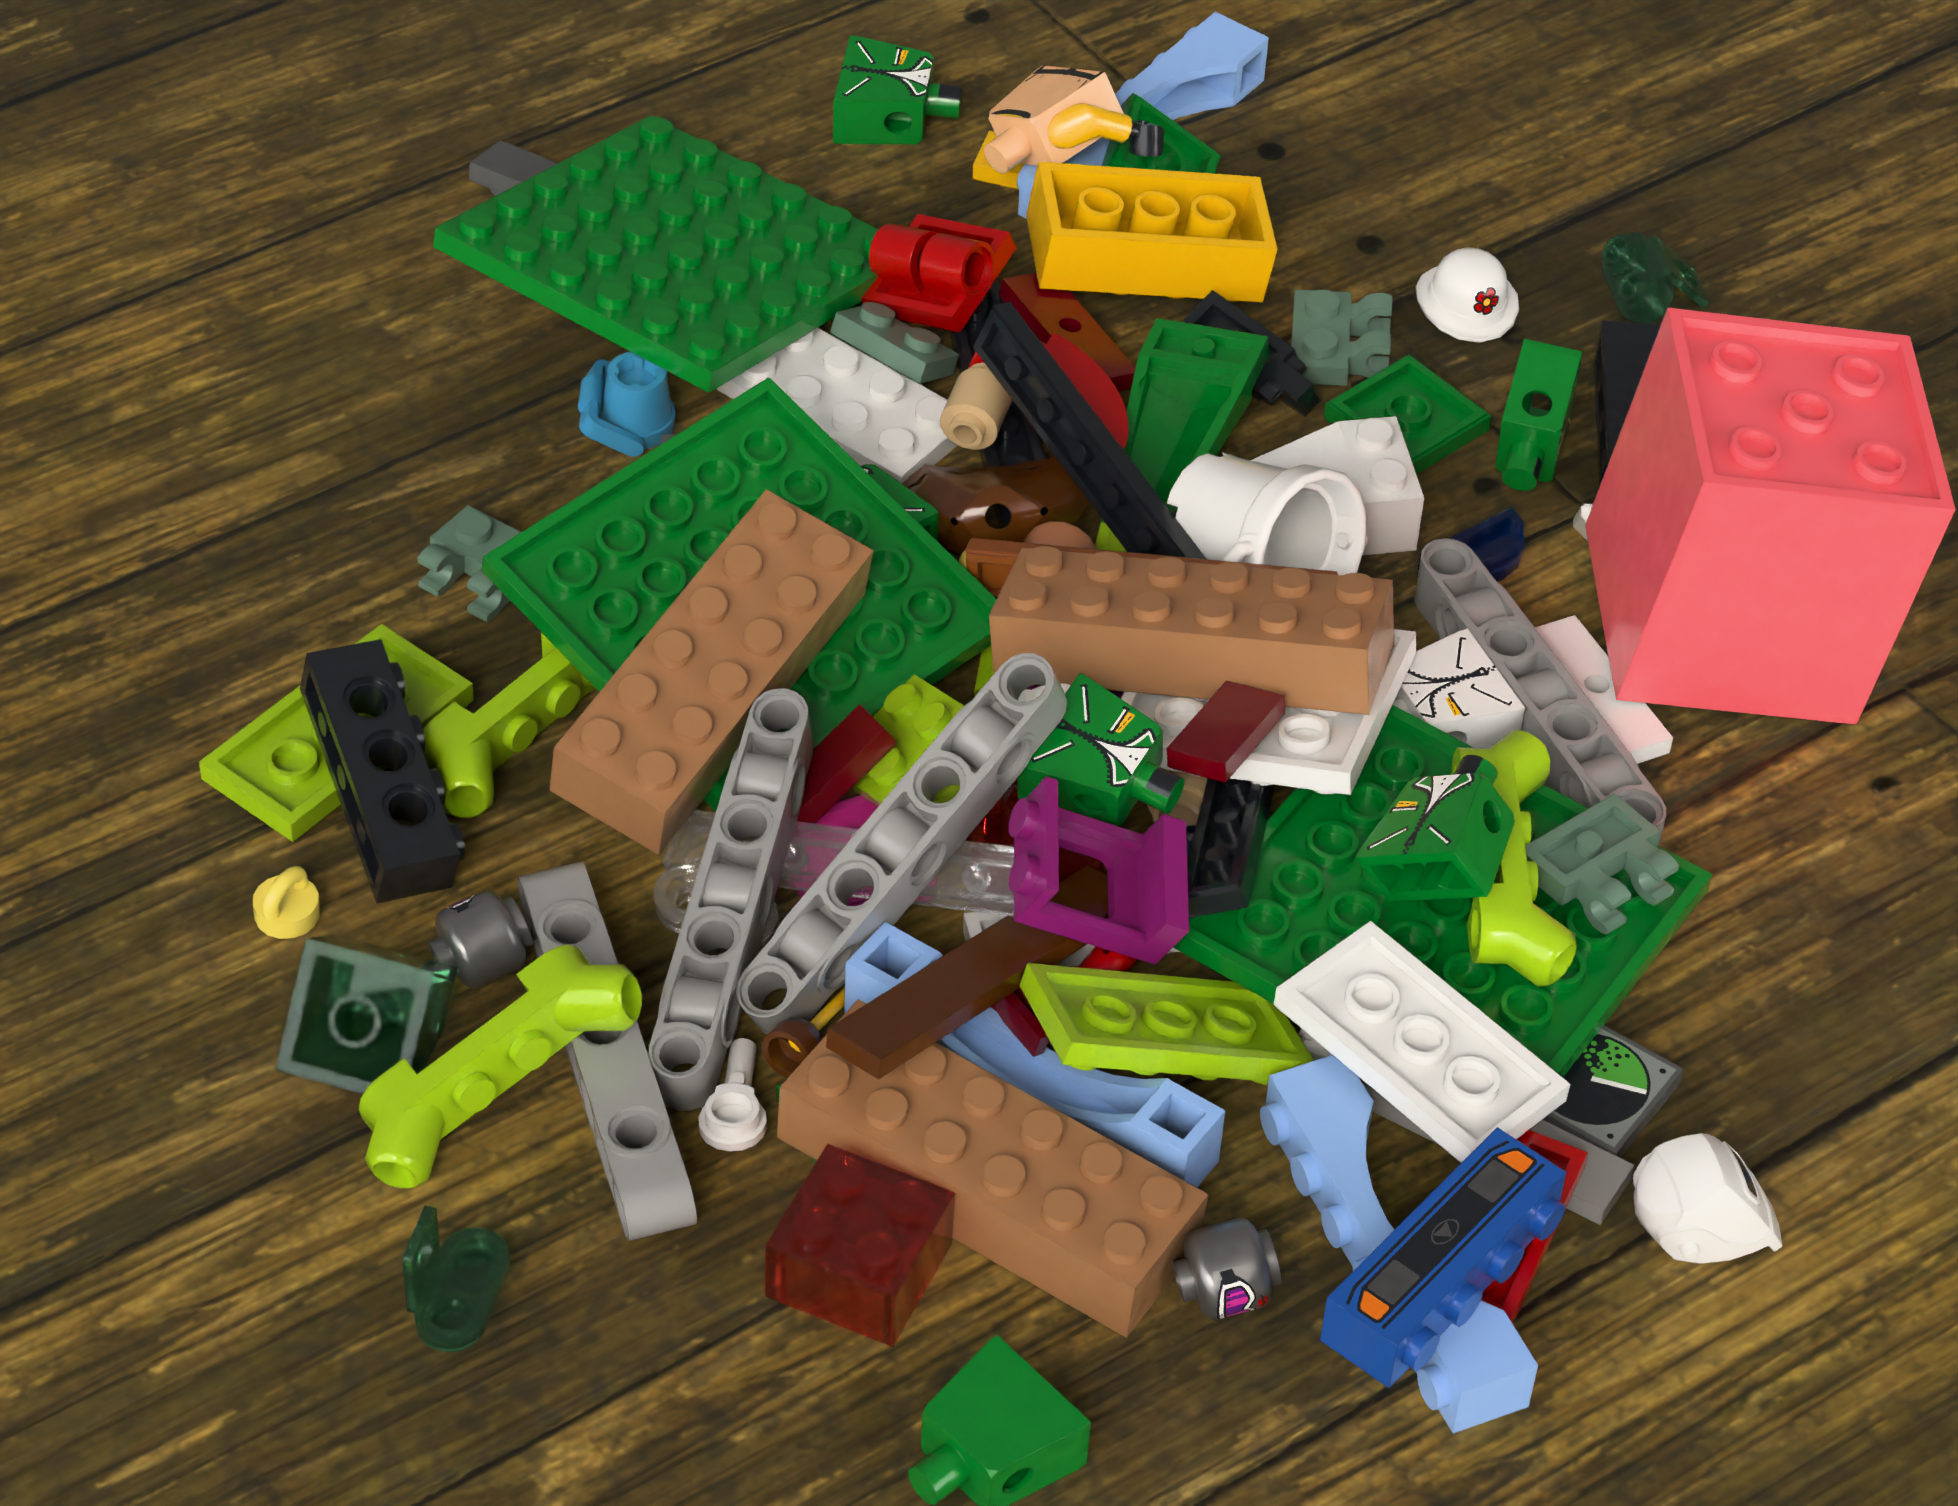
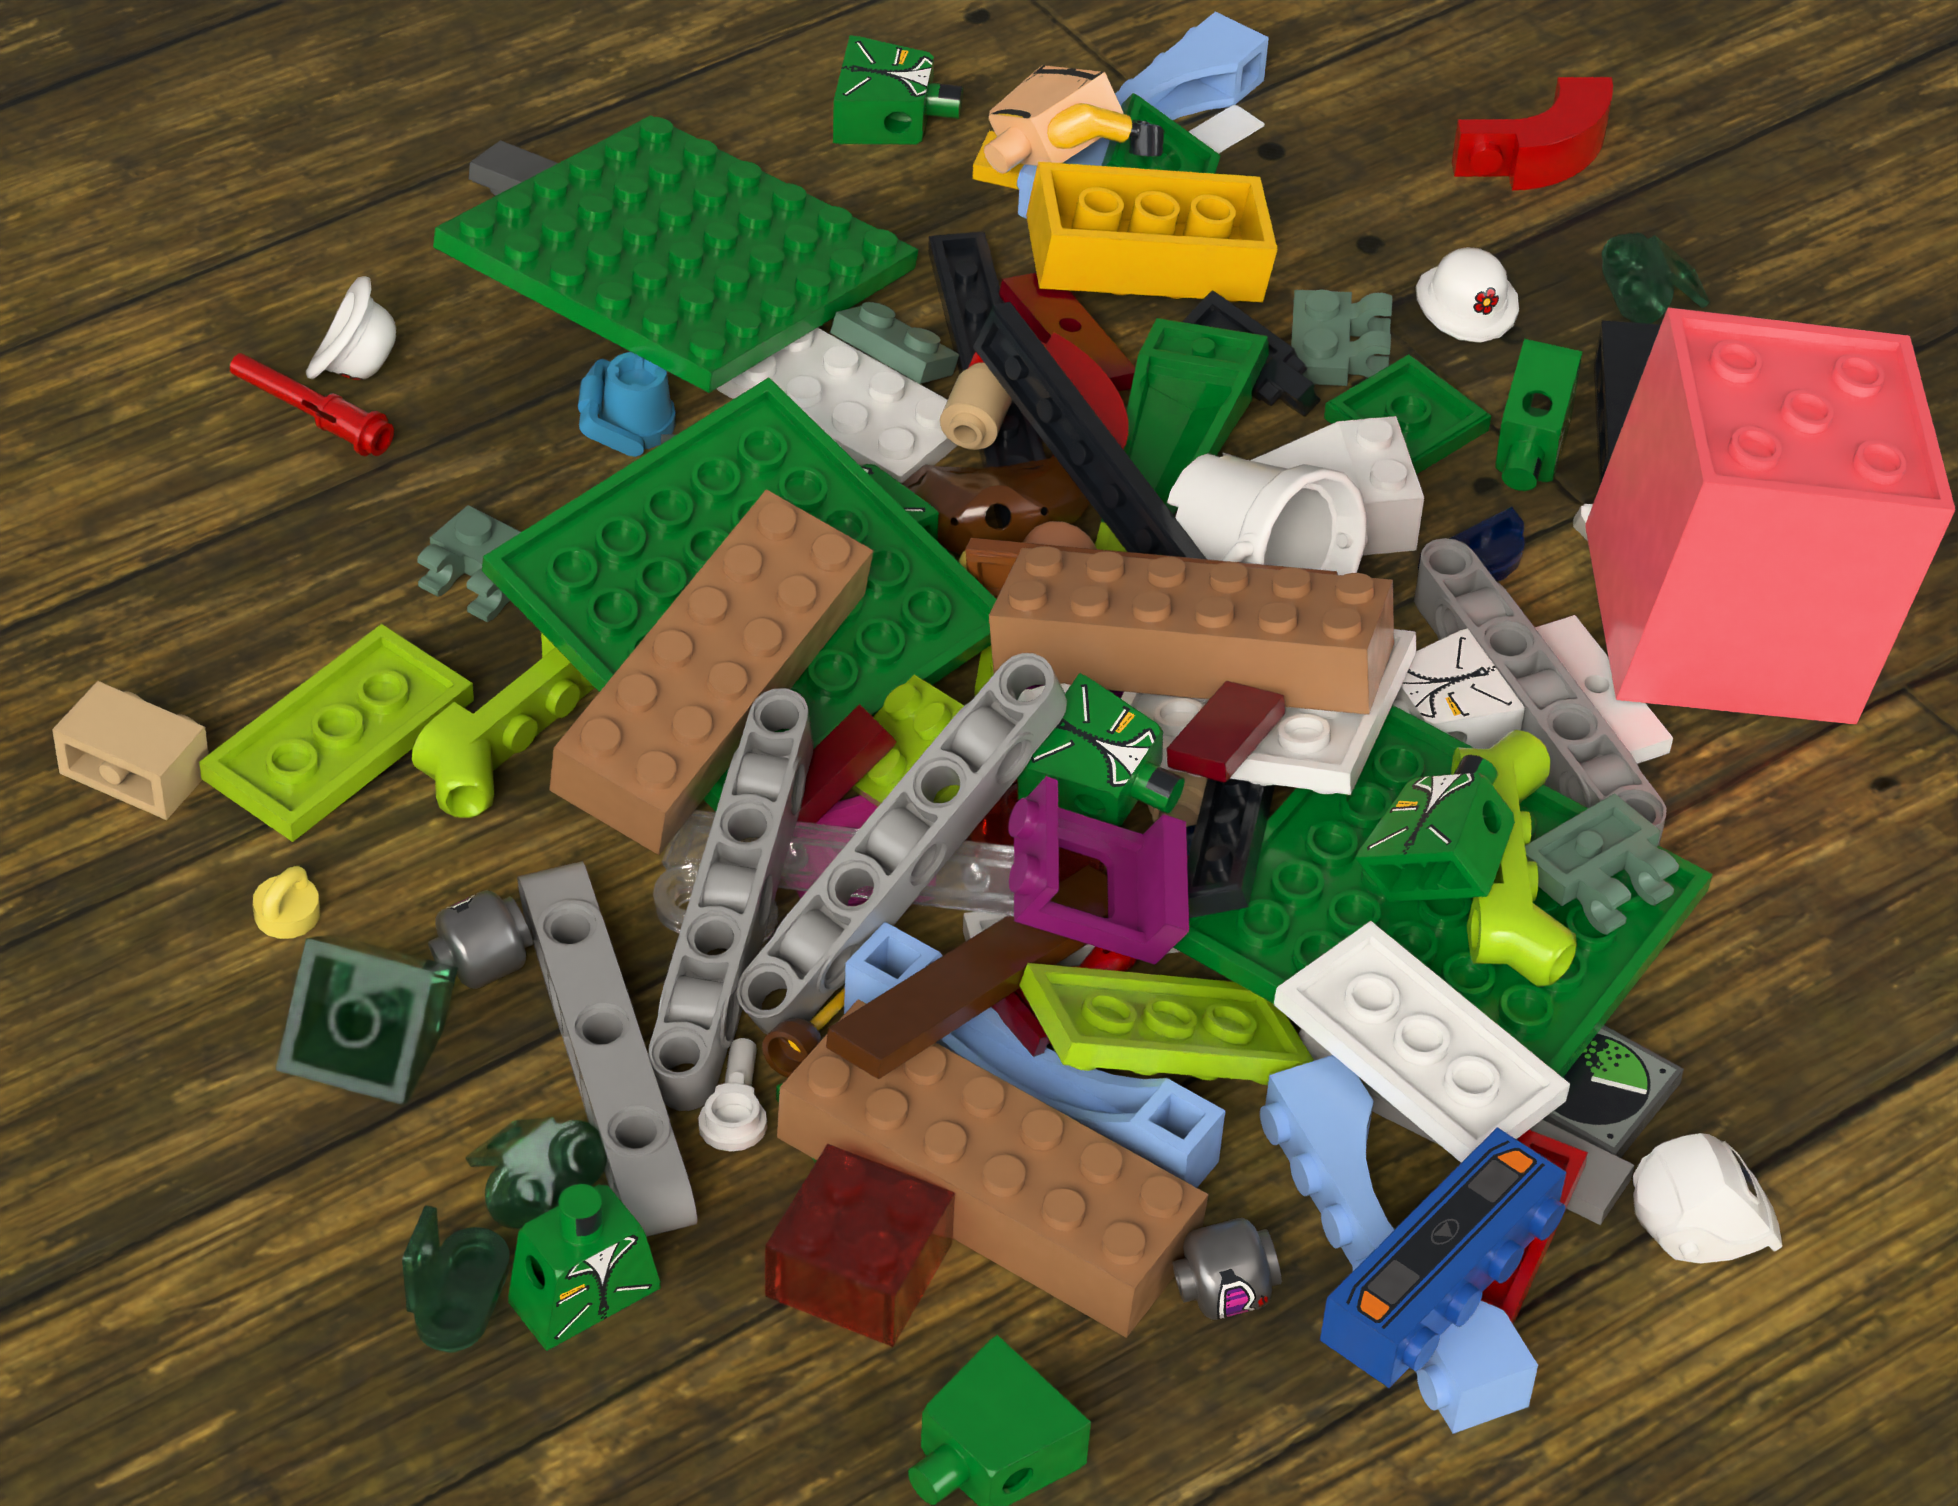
(131, 749): none -> tan brick
(357, 337): none -> white hat
(366, 431): none -> red pin
(395, 856): black brick -> none
(418, 1110): lime plate -> none
(537, 1166): none -> clear green bracket
(579, 1264): none -> green torso
(936, 269): red plate -> none
(1227, 128): none -> white sticker
(1540, 147): none -> red arch

